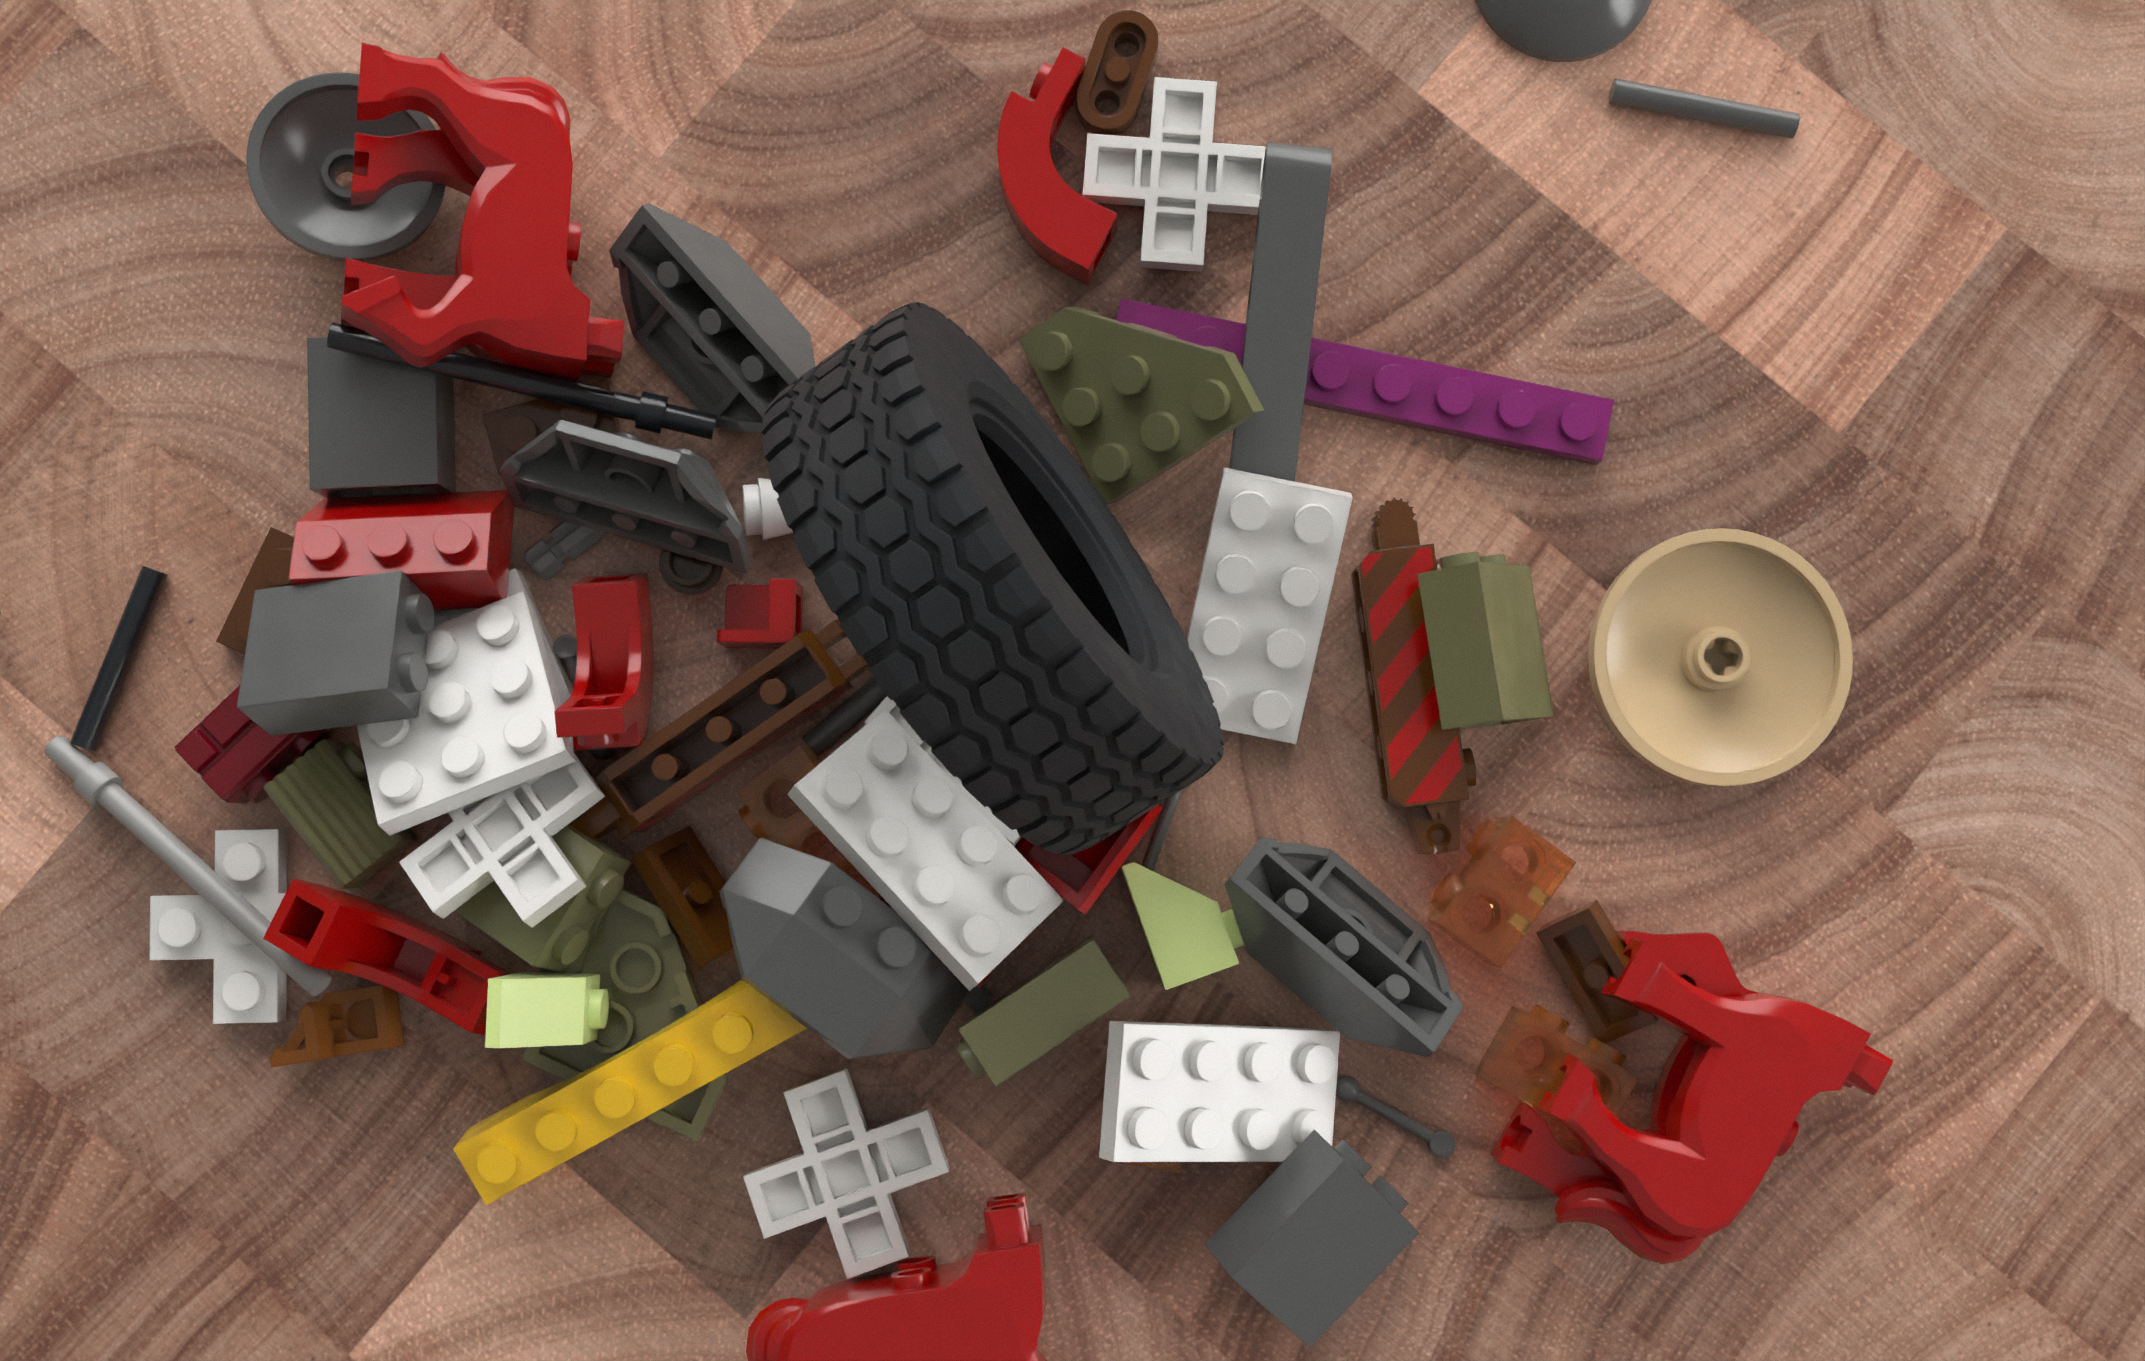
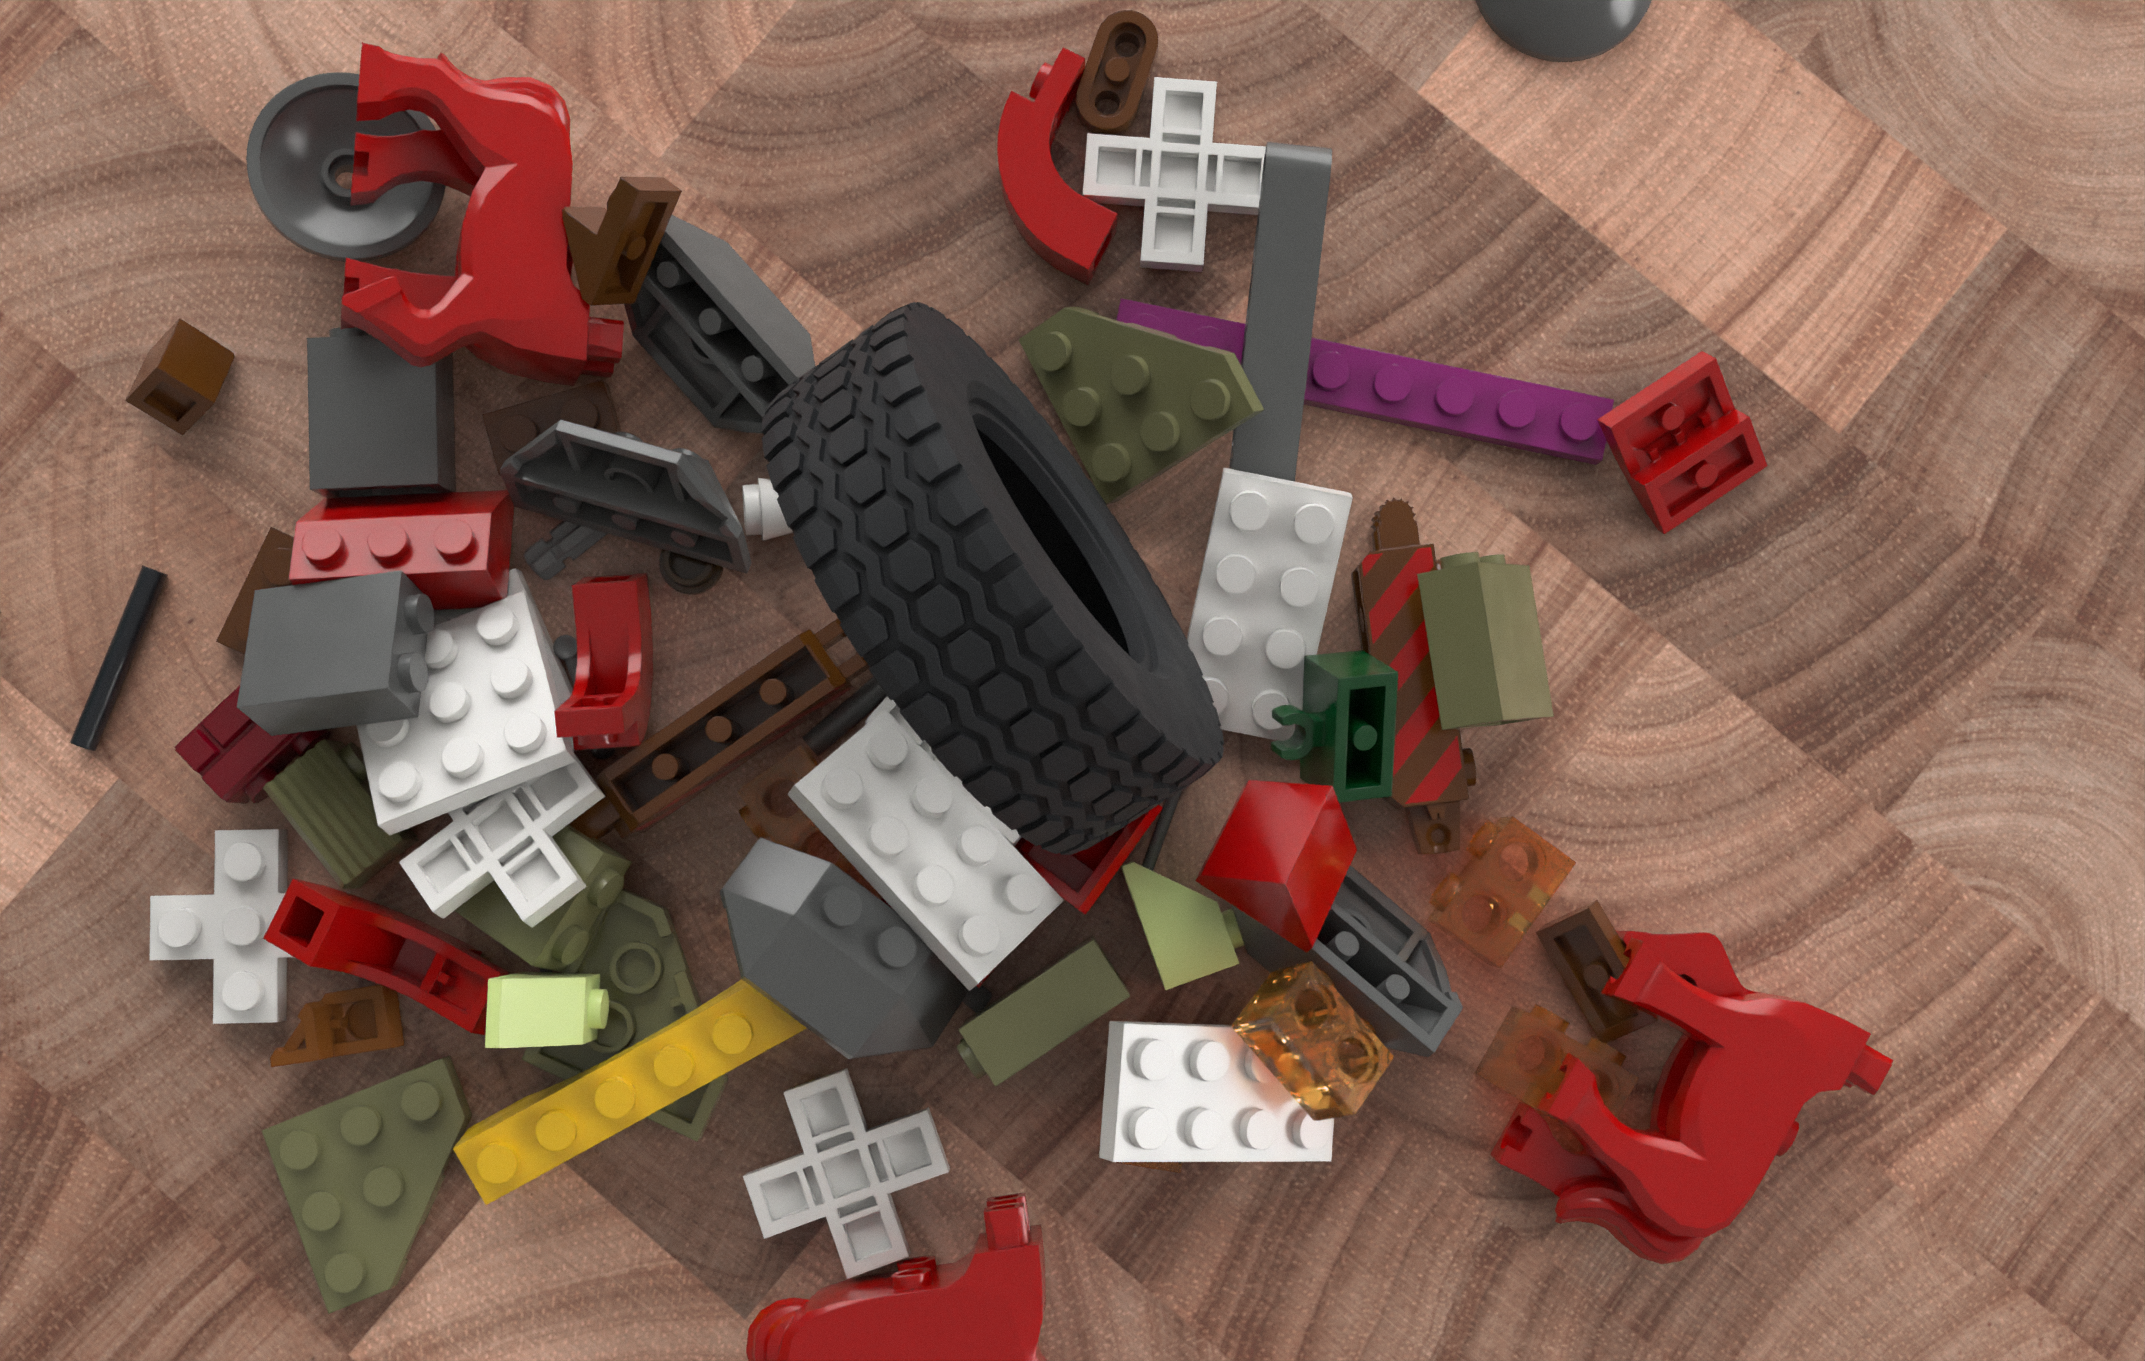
(104, 788): light grey bar -> none
(181, 377): none -> reddish brown panel
(368, 1175): none -> olive plate
(618, 243): none -> reddish brown slope
(649, 411): black bar -> none
(688, 893): reddish brown plate -> none
(762, 614): red panel -> none
(1282, 857): none -> red slope
(1313, 1041): none -> clear orange brick
(1313, 1236): dark grey brick -> none
(1344, 725): none -> dark green brick
(1439, 1141): dark grey hinge -> none
(1682, 442): none -> red slope
(1704, 108): dark grey bar -> none
(1720, 658): tan dish -> none

